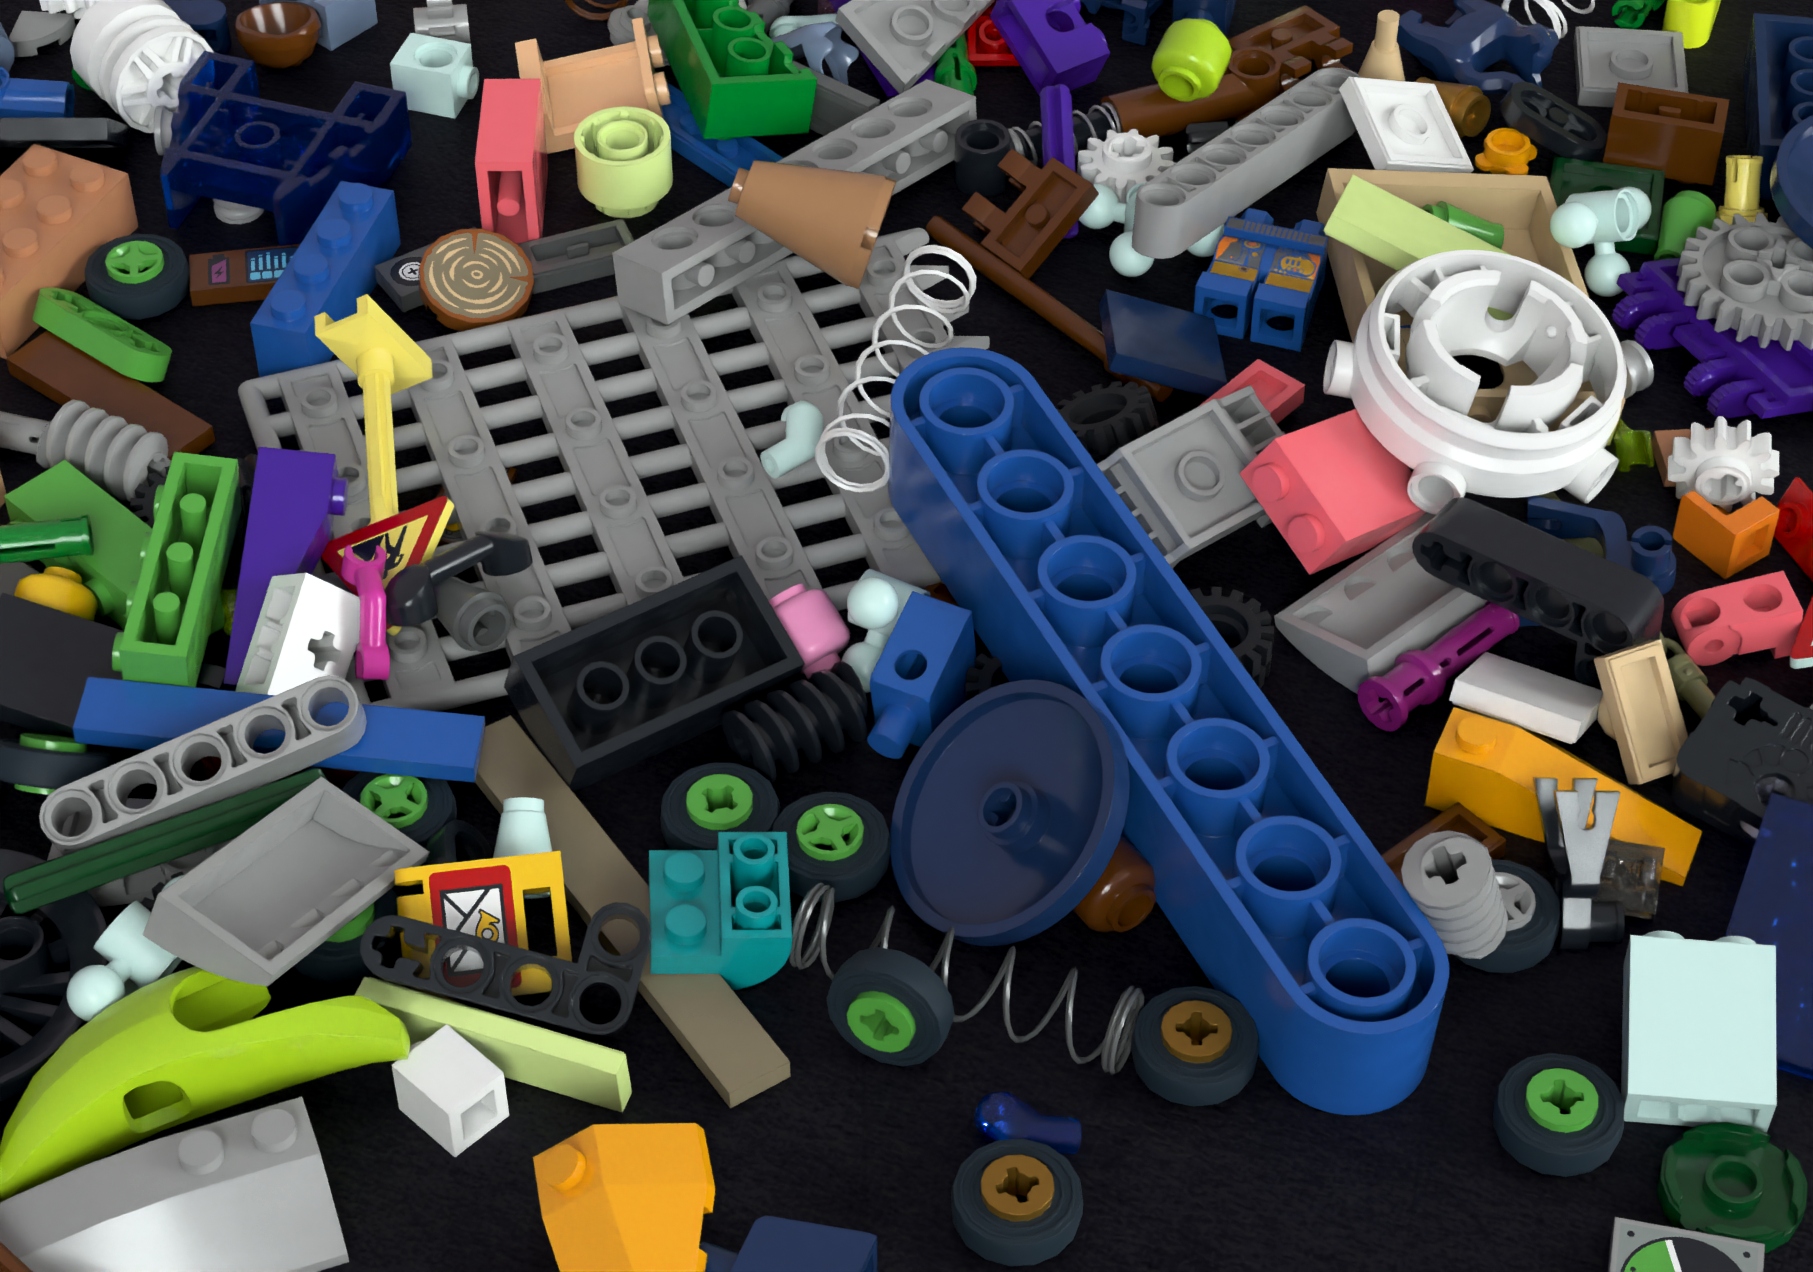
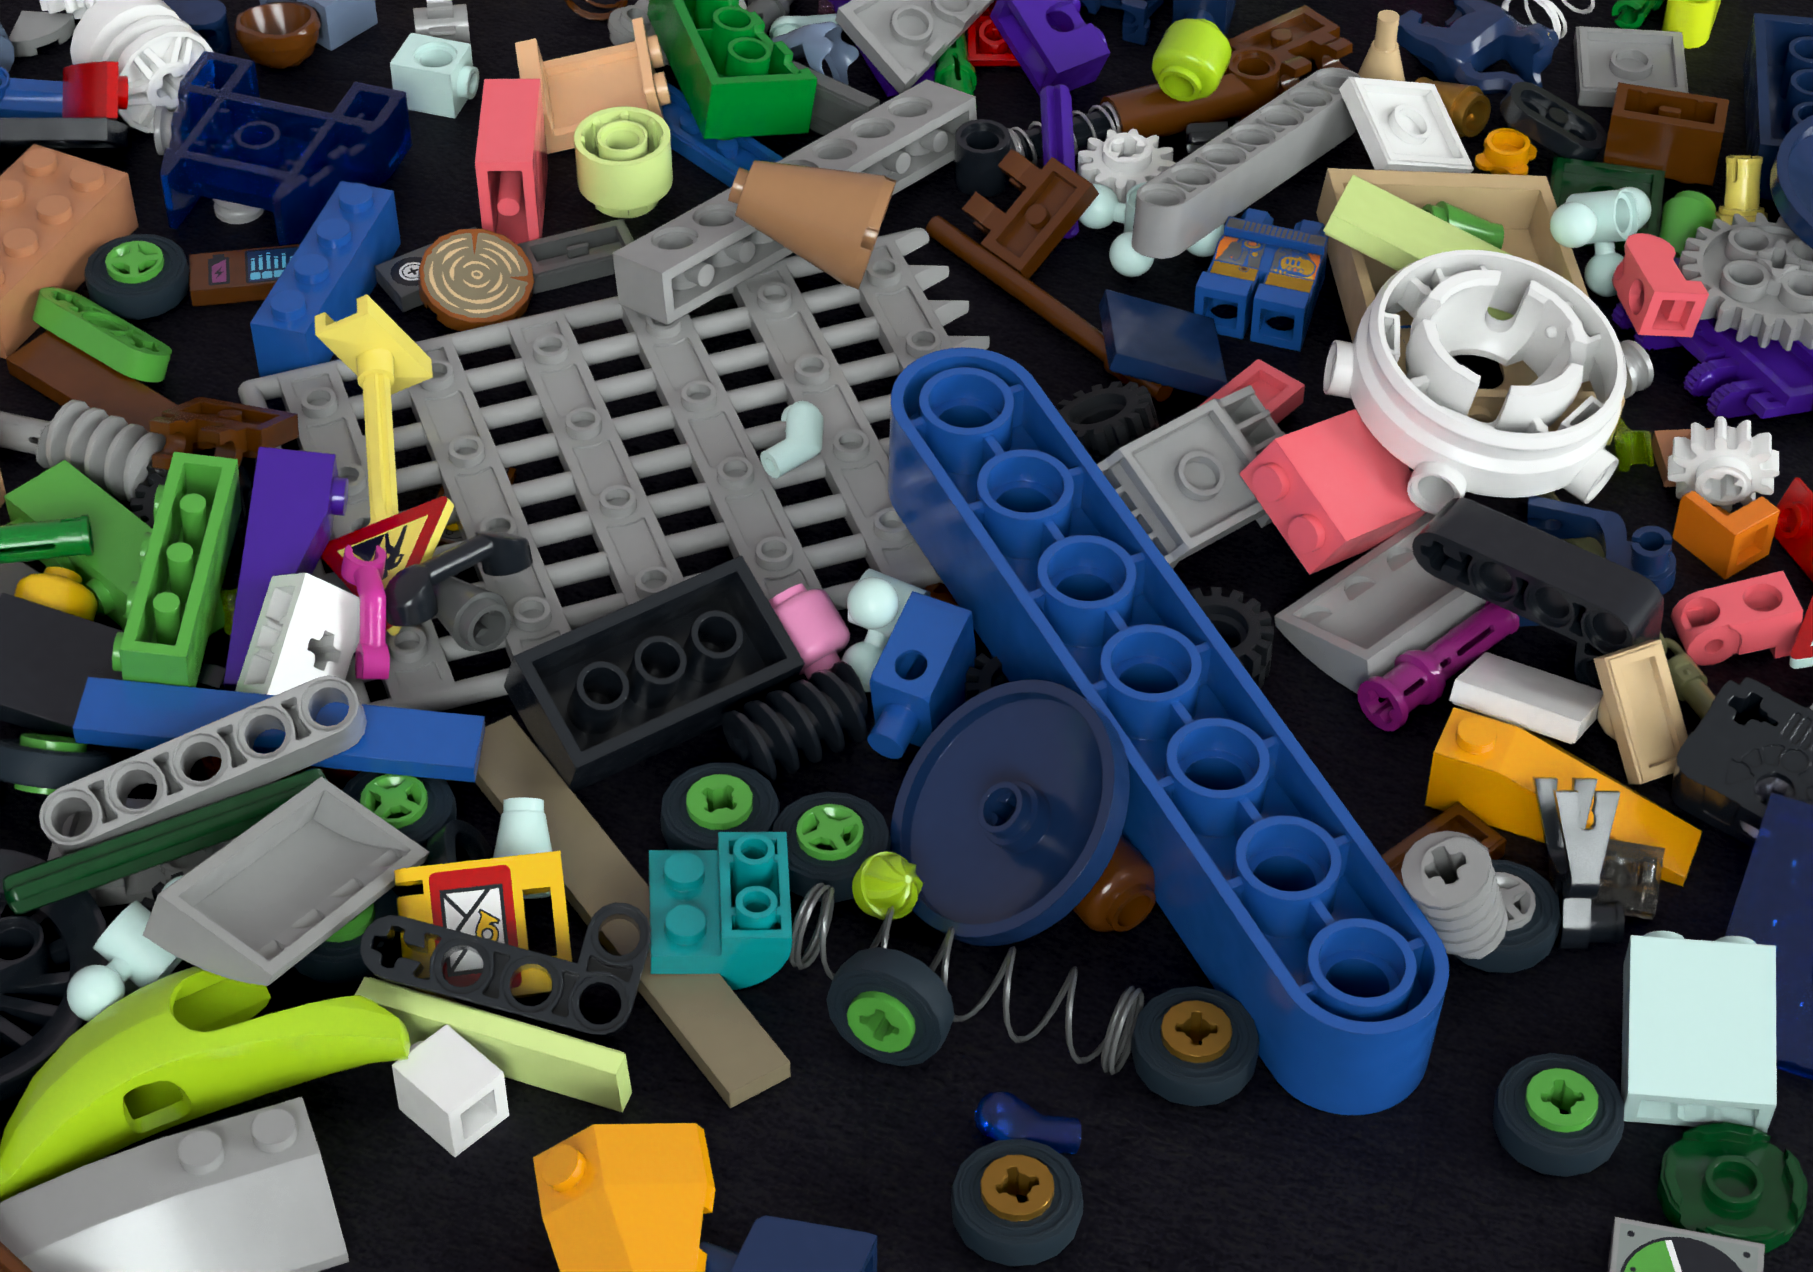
(94, 90): none -> red slope
(228, 426): none -> reddish brown plate
(885, 882): none -> lime plate
(934, 306): white piece -> none
(1655, 290): none -> coral leg

